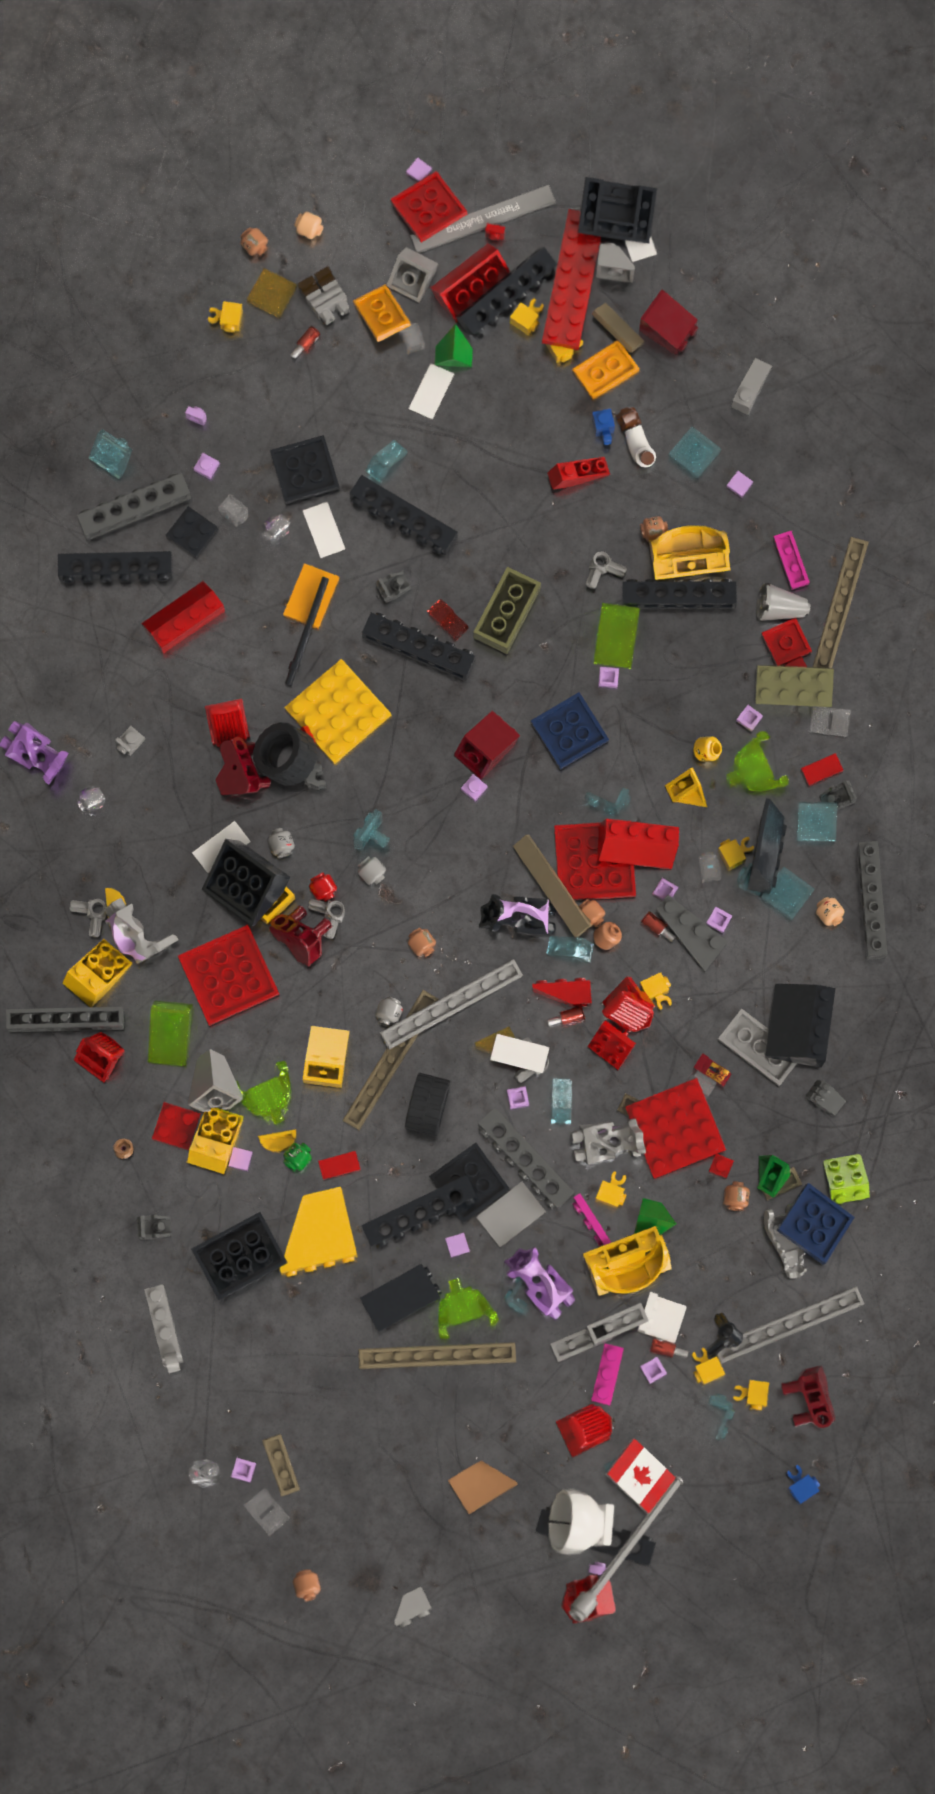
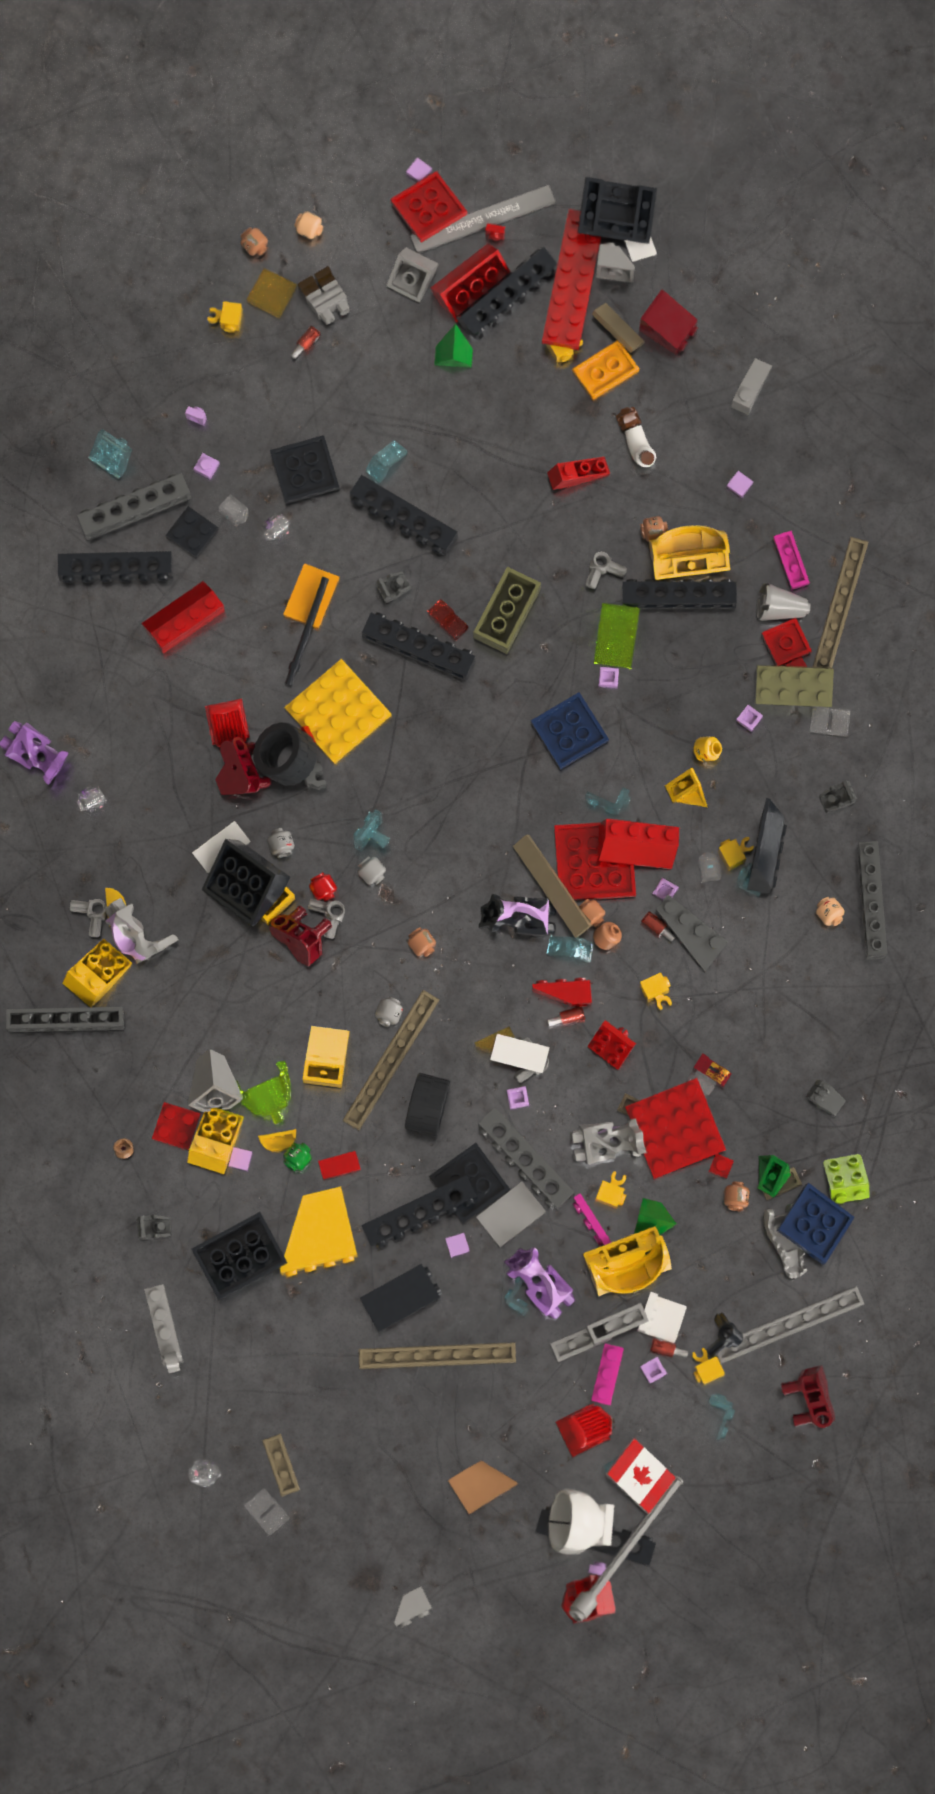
(98, 1055): red piece -> none
(129, 741): light grey bracket -> none
(169, 1032): clear neon green slope -> none
(228, 975): red plate -> none
(243, 1470): lavender plate -> none
(306, 1585): nougat head -> none
(324, 529): white sticker -> none
(381, 313): light orange tile -> none
(412, 338): clear brick -> none
(431, 391): white sticker -> none
(451, 1004): light grey tile -> none
(462, 1306): clear neon green torso -> none
(474, 787): lavender plate -> none
(486, 744): dark red slope -> none
(526, 317): yellow brick -> none
(561, 1101): clear light blue bracket -> none
(603, 425): blue brick -> none
(629, 1006): red piece -> none
(694, 452): clear light blue plate -> none
(719, 920): lavender plate -> none
(749, 1040): light grey plate -> none
(753, 768): clear neon green torso -> none
(756, 1394): yellow brick -> none
(788, 893): clear light blue plate -> none
(800, 1023): black slope -> none
(802, 1488): blue brick -> none
(817, 821): clear light blue plate -> none
(822, 769): red tile -> none

